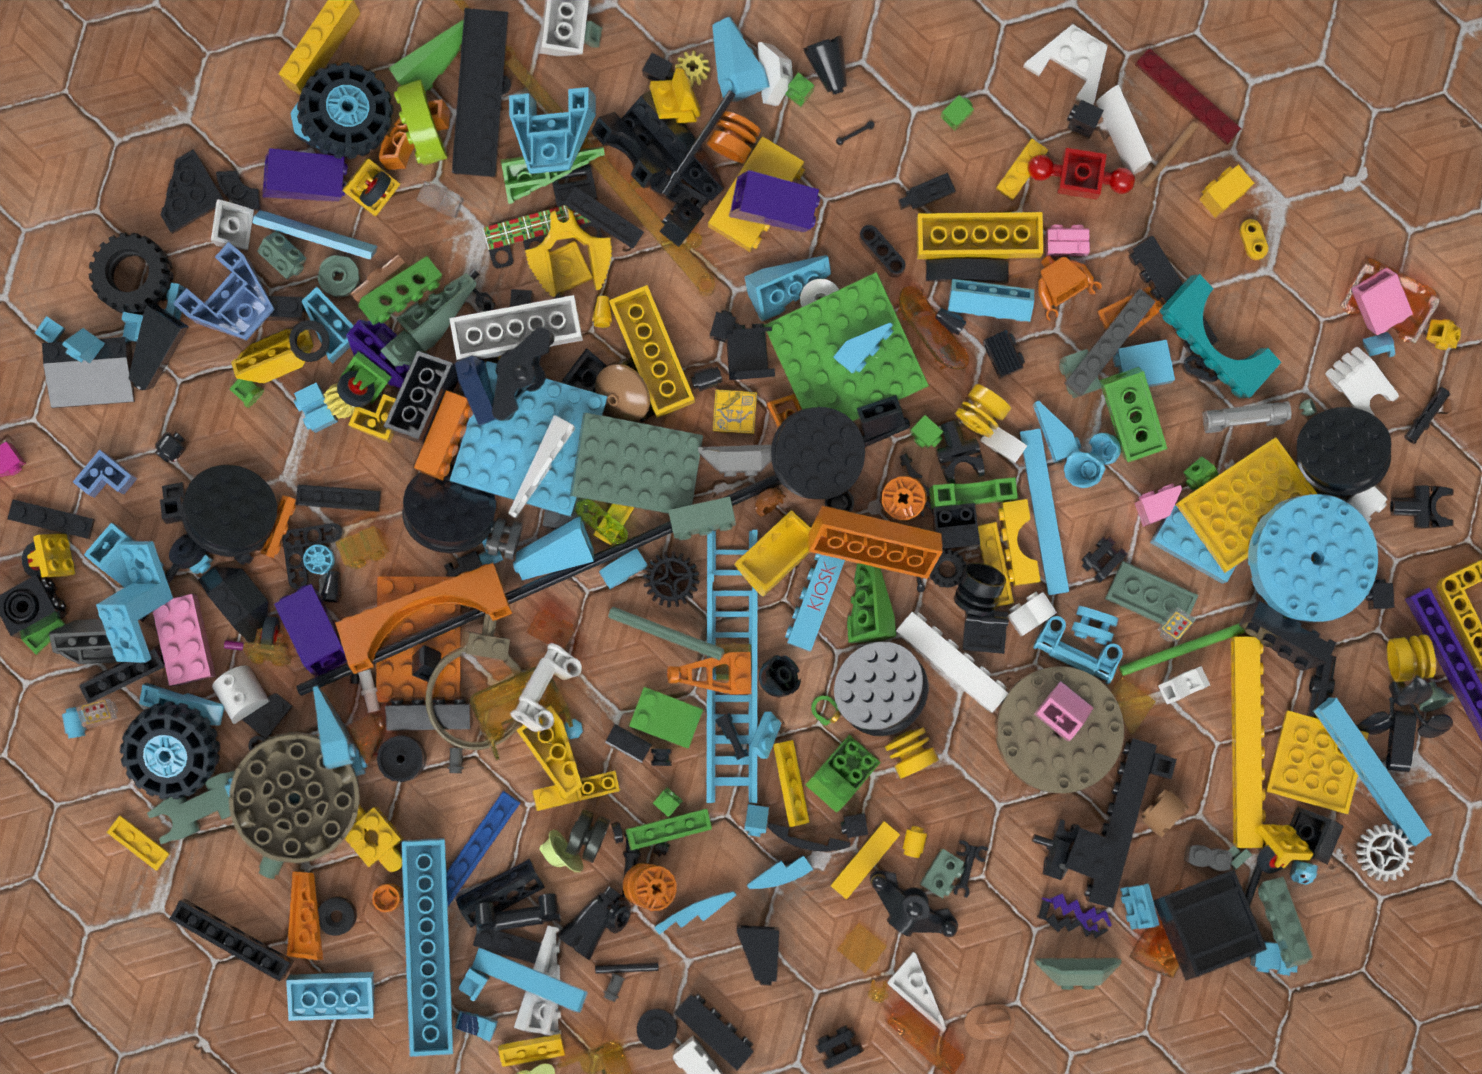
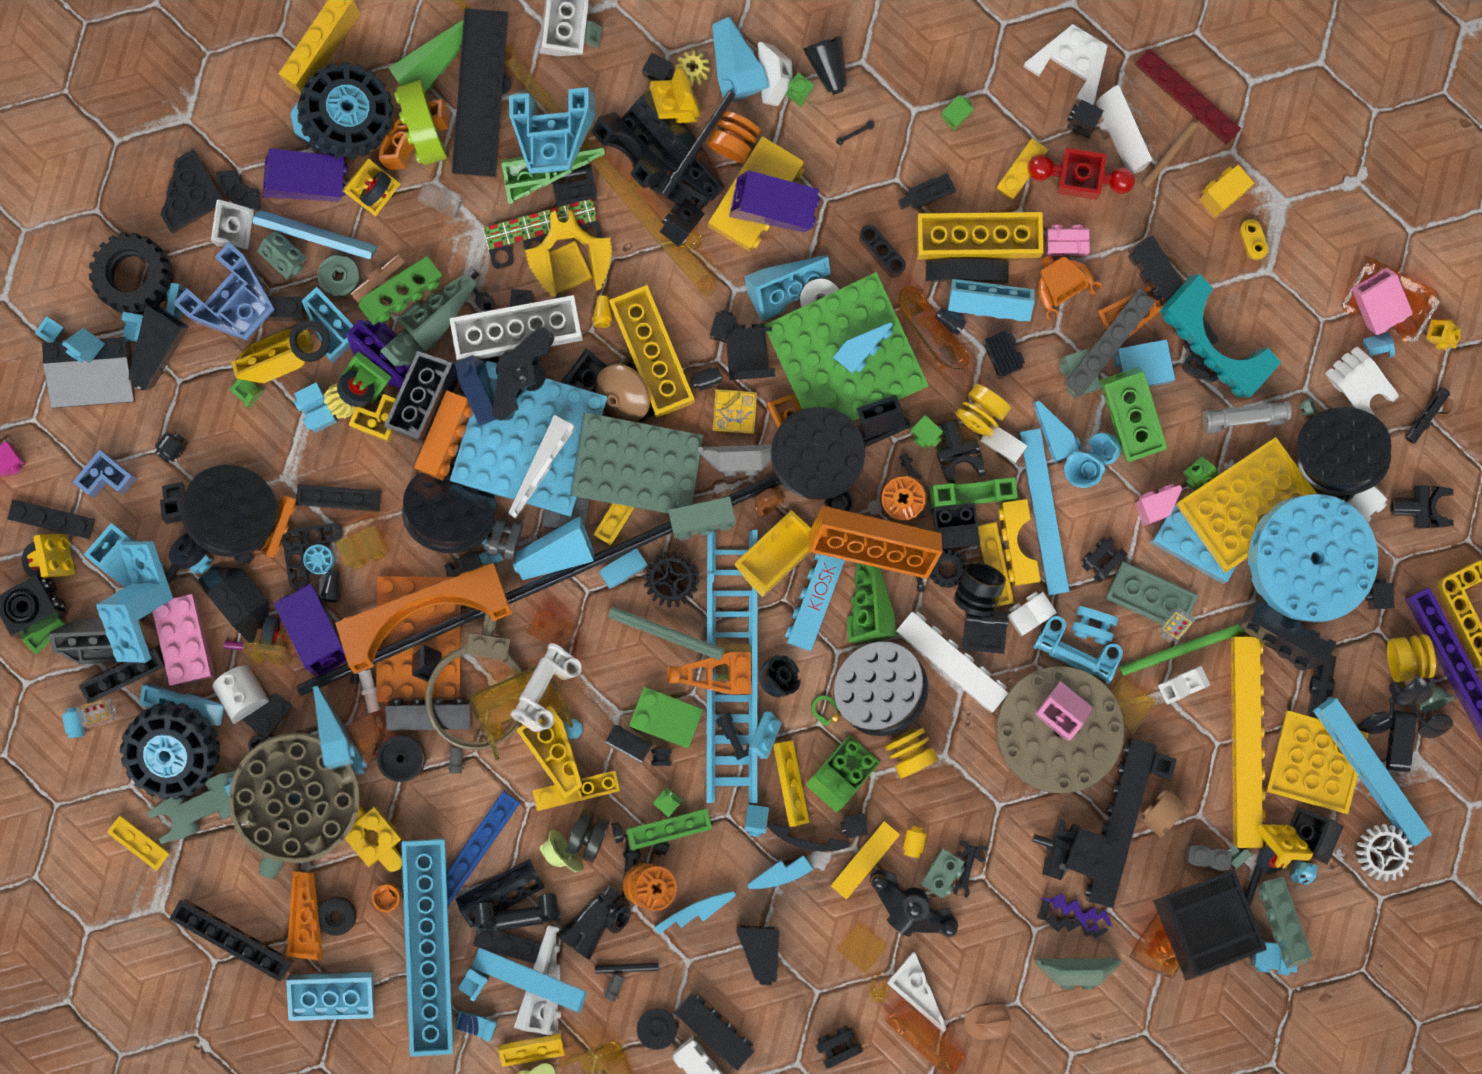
(603, 217): black plate -> none
(610, 536): clear neon green beam -> none
(1139, 906): medium azure plate -> none

